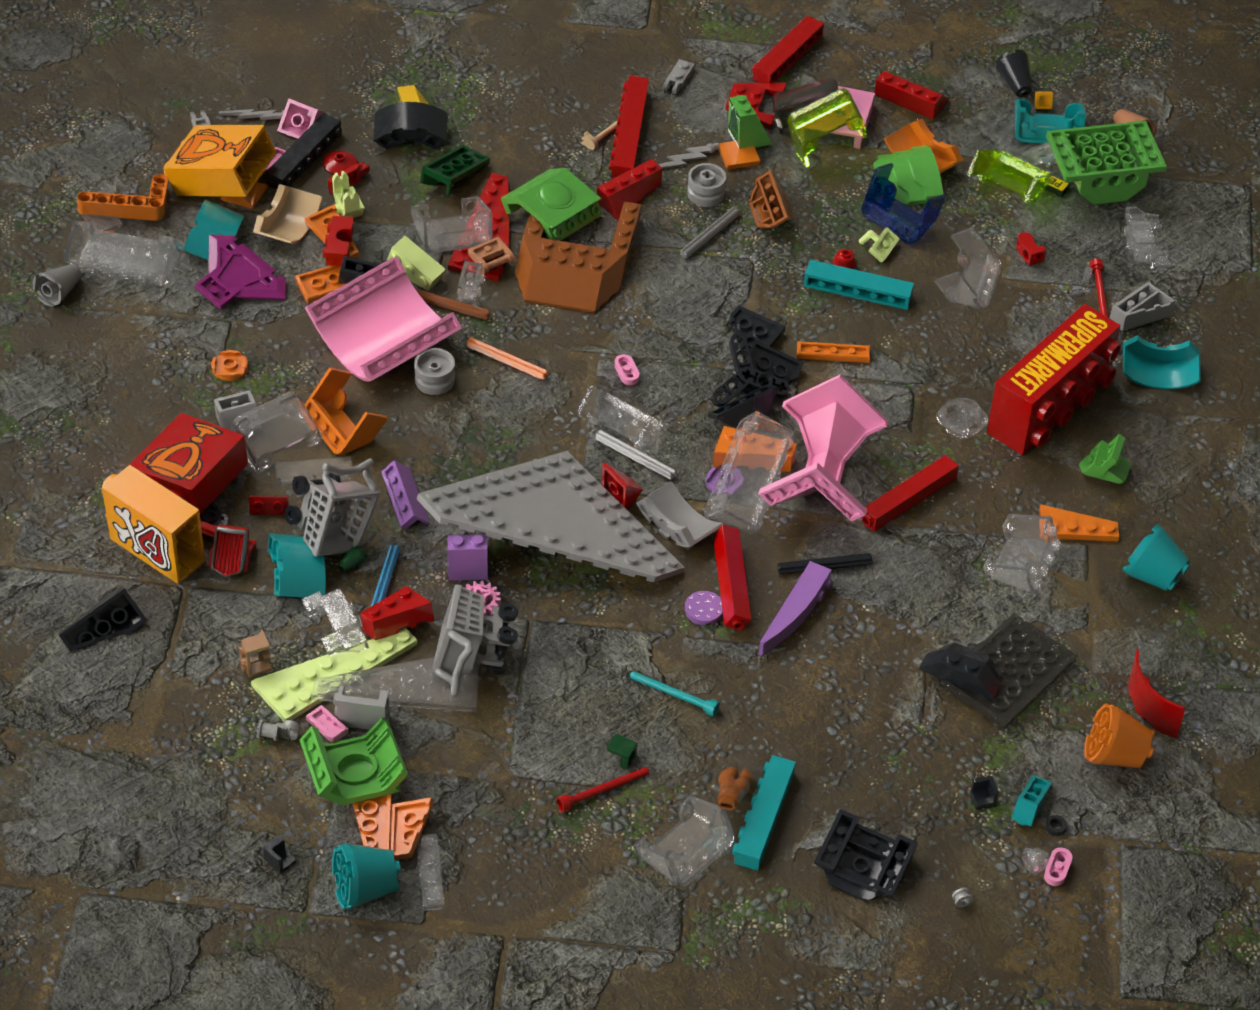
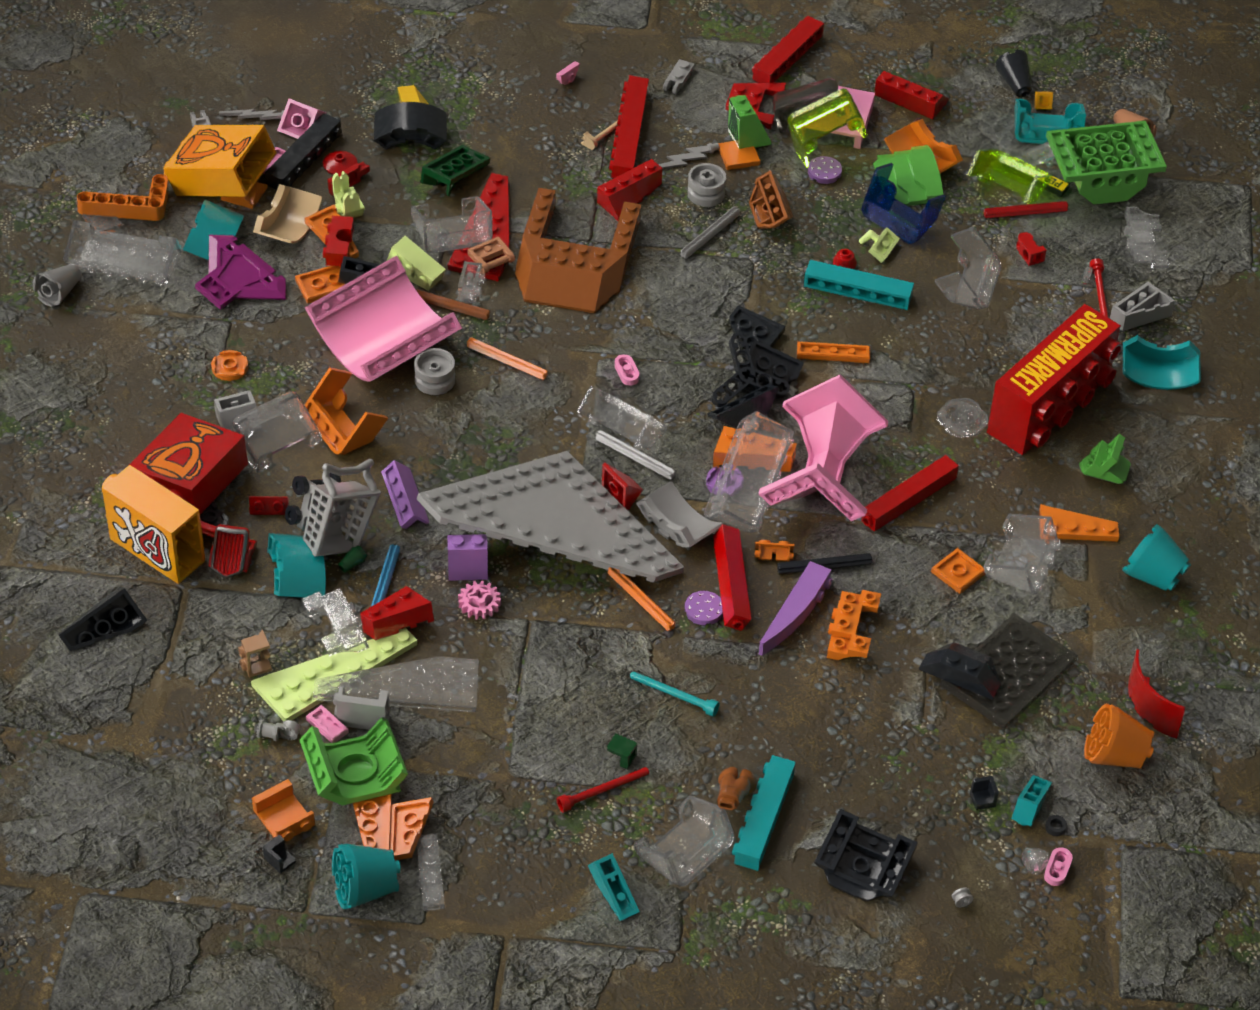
(282, 811): none -> orange panel
(309, 468): clear windscreen -> none
(464, 633): light grey piece -> none
(557, 201): bright green panel -> none
(568, 74): none -> bright pink plate
(613, 886): none -> teal slope
(646, 602): none -> orange axle
(767, 548): none -> orange hinge
(824, 169): none -> medium lavender tile
(846, 619): none -> orange bracket
(958, 570): none -> orange tile
(1028, 209): none -> red axle

